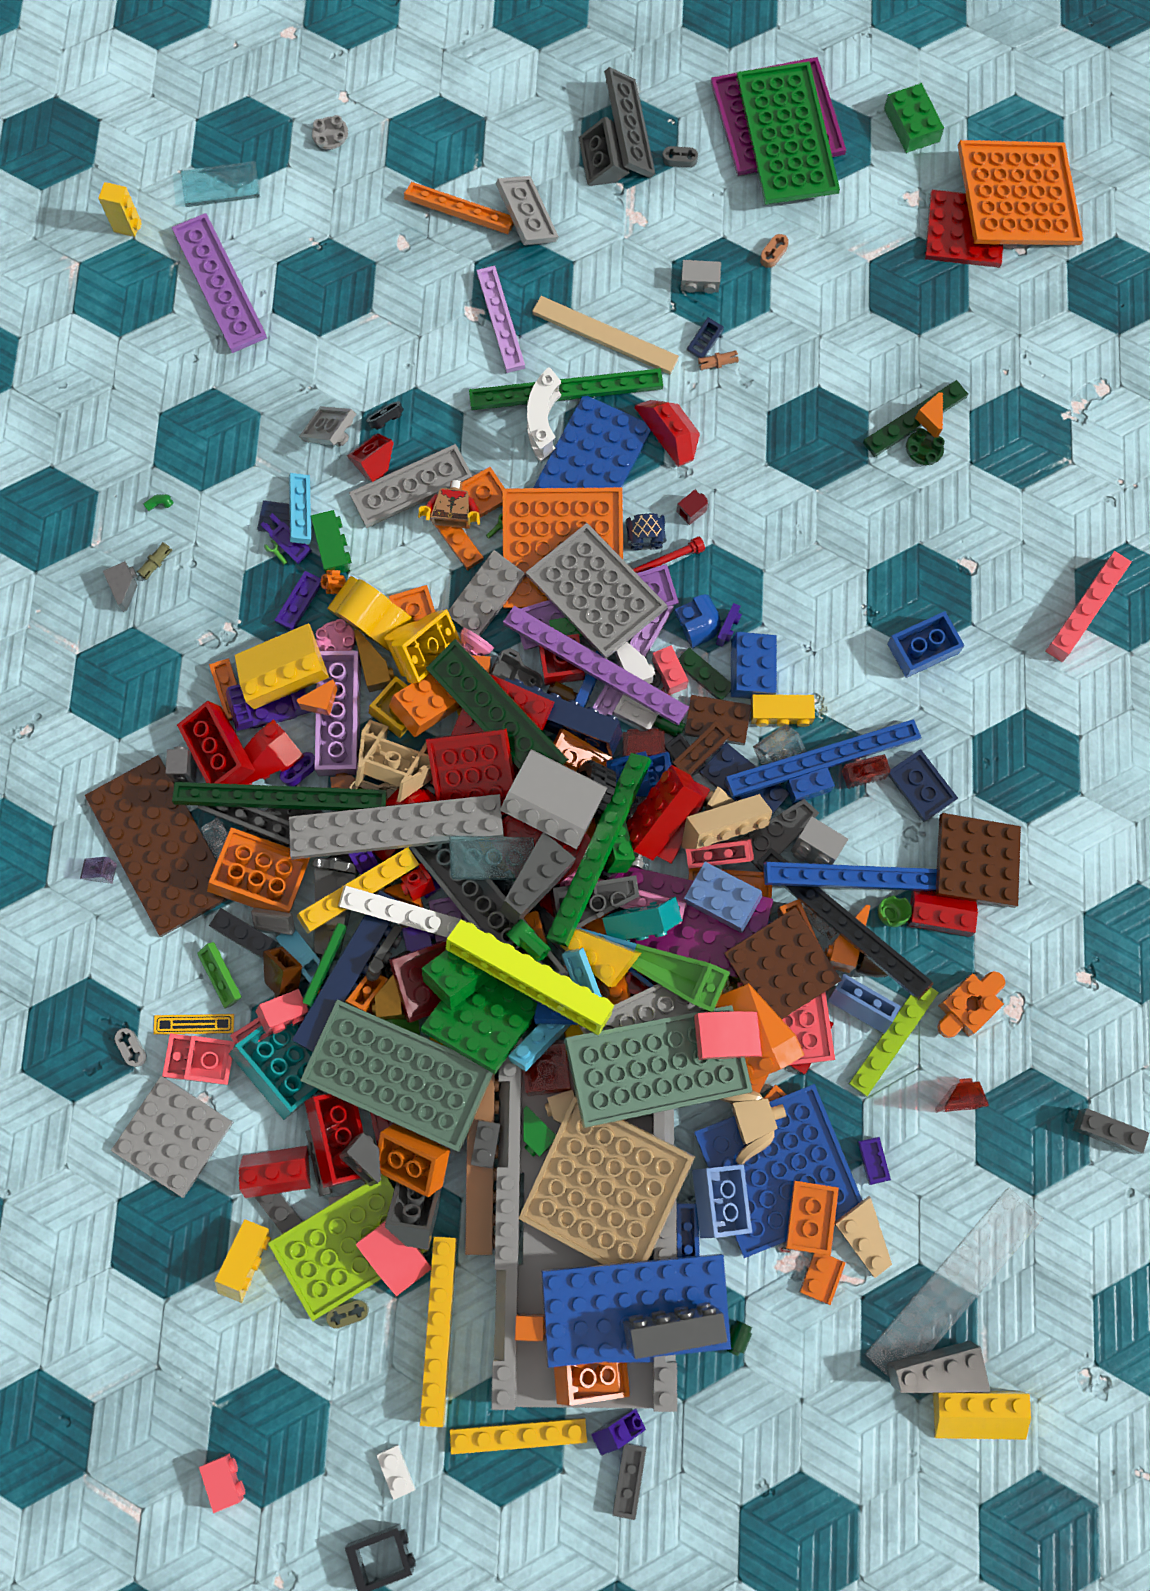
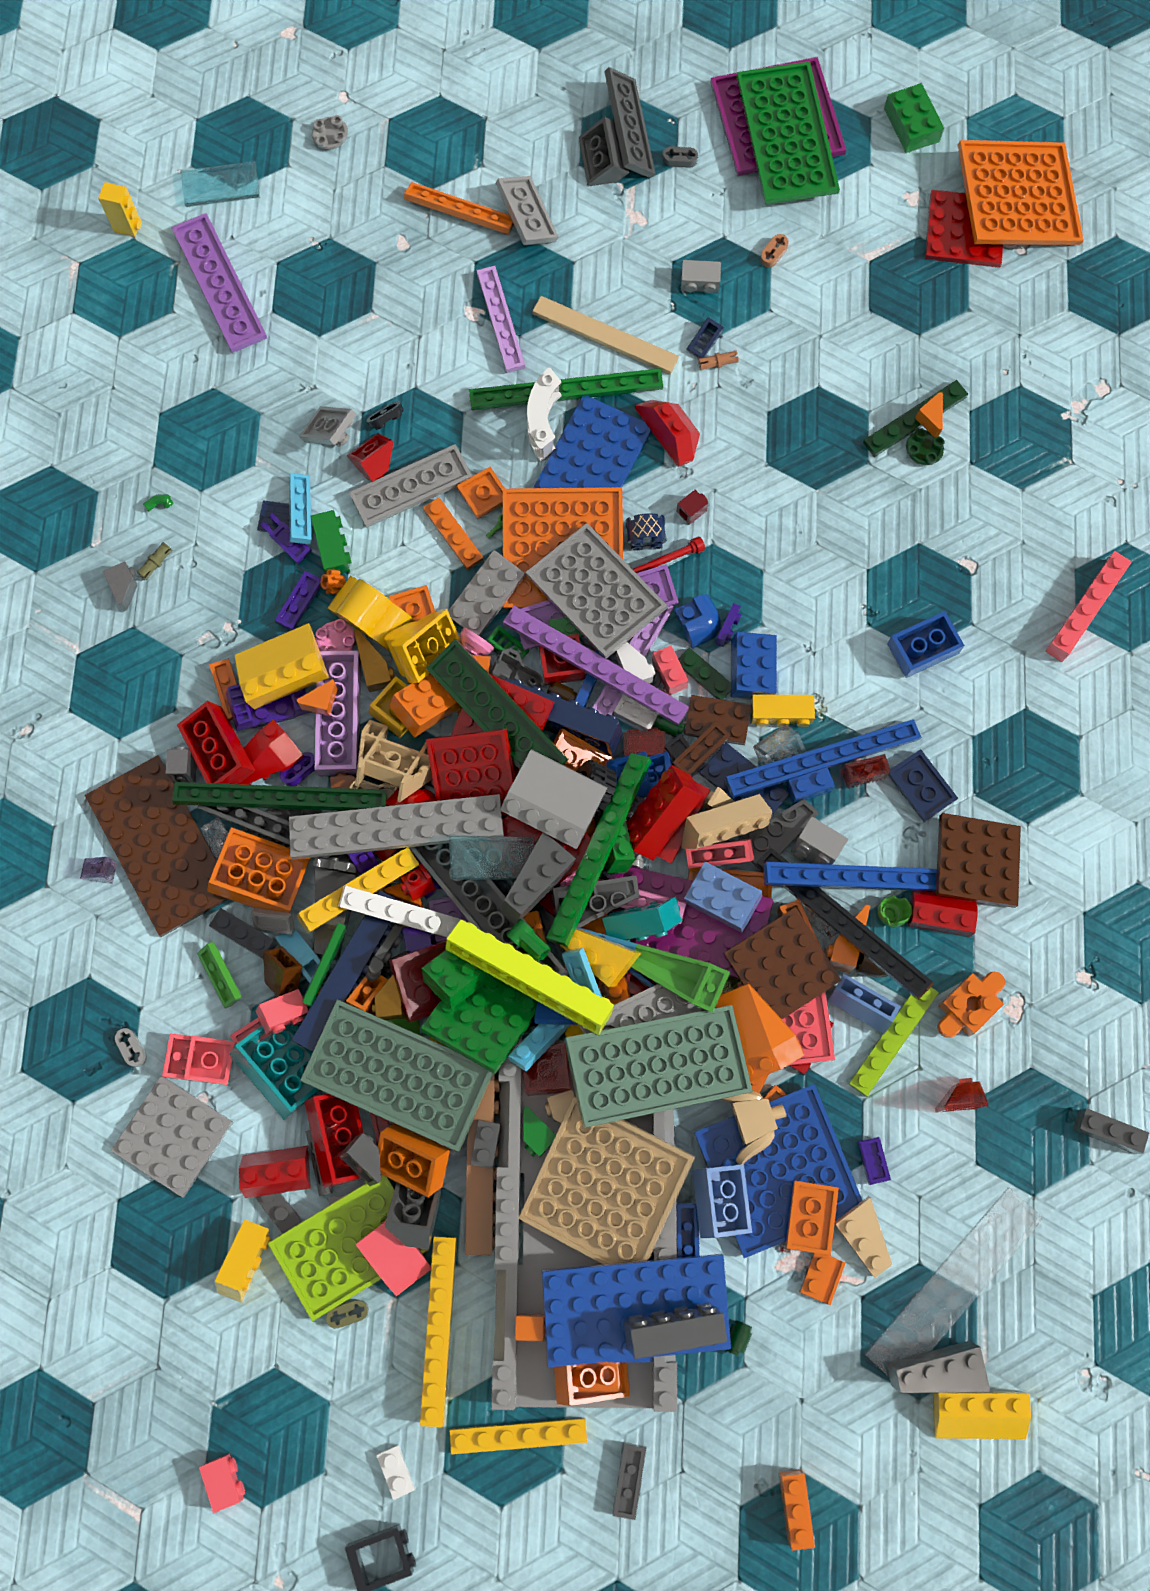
(194, 1024): sticker -> none
(275, 550): bright green hand -> none
(451, 507): torso -> none
(505, 636): none -> green slope
(618, 1432): dark purple slope -> none
(727, 1035): coral slope -> none
(796, 1510): none -> orange brick

